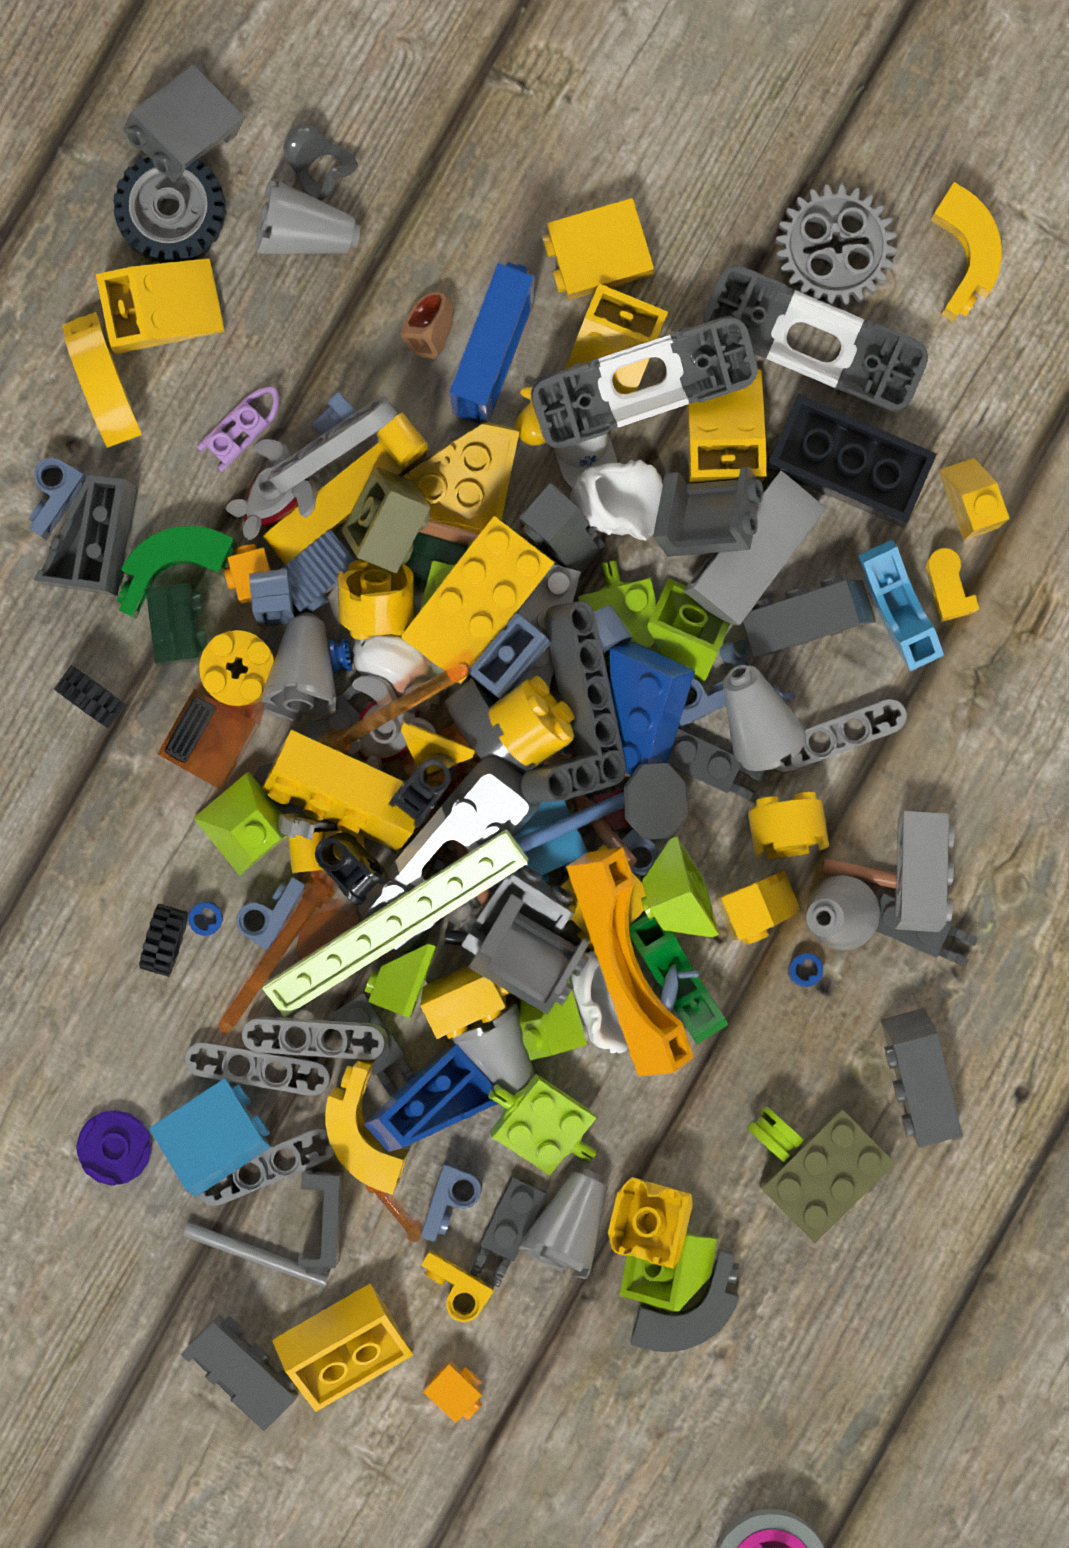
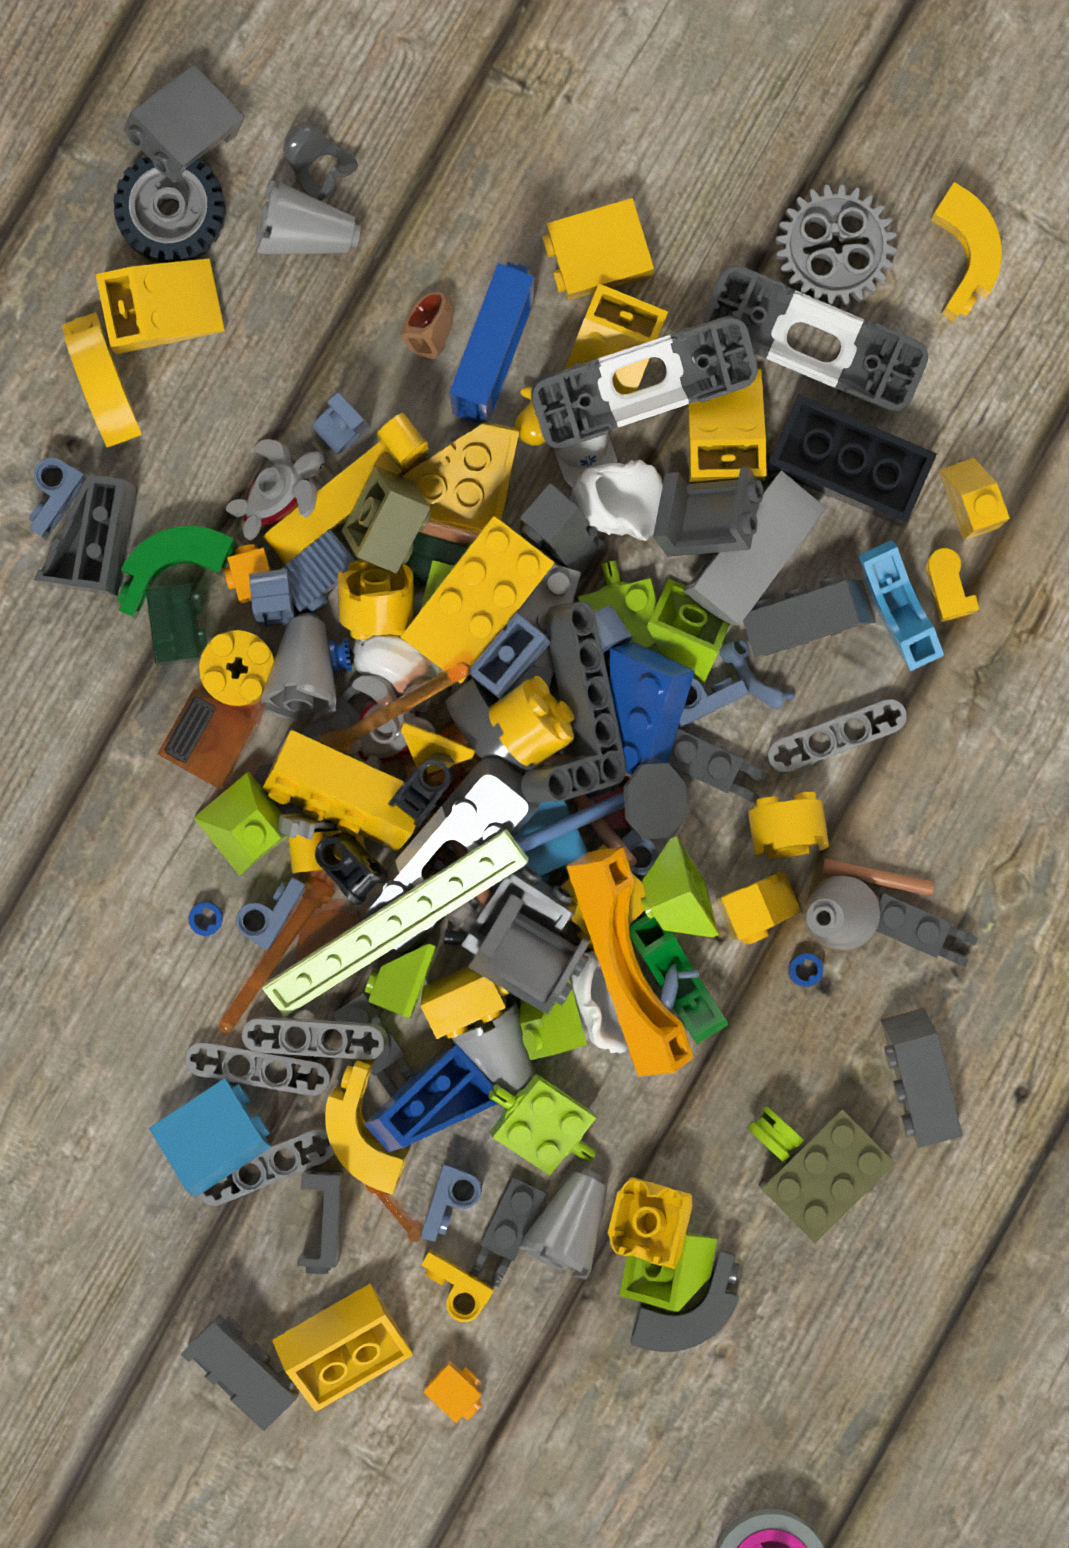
(89, 696): black tyre -> none
(114, 1147): dark purple tile -> none
(163, 940): black tyre -> none
(246, 420): lavender piece -> none
(252, 1253): light grey bar -> none
(332, 444): light grey beam -> none
(759, 721): light grey cone -> none
(923, 871): light grey brick -> none

